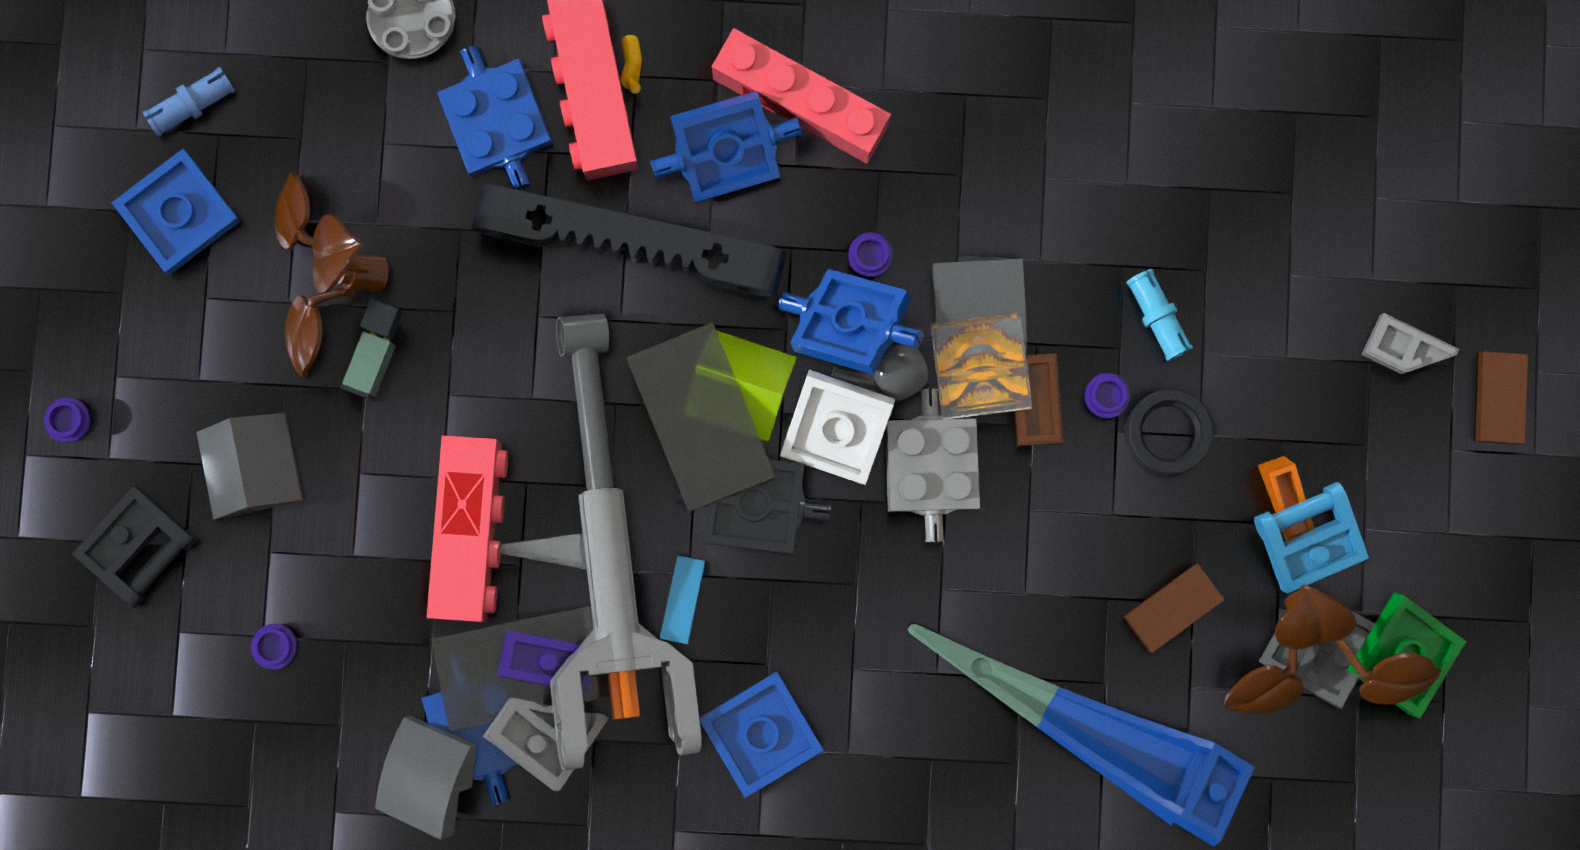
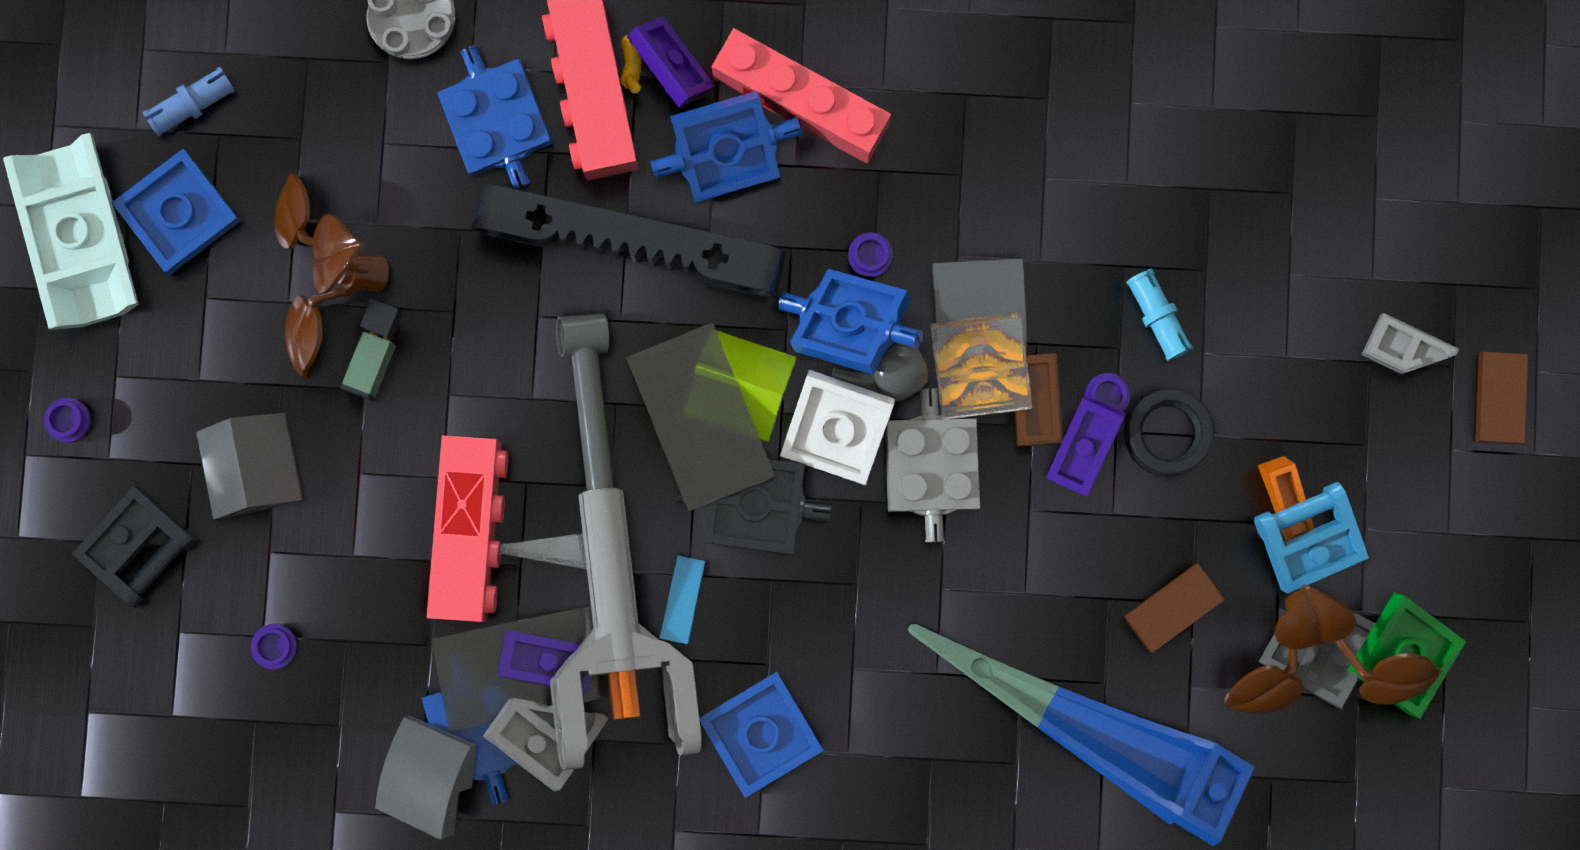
(72, 235): none -> light aqua piece
(671, 61): none -> dark purple plate
(1085, 445): none -> dark purple plate

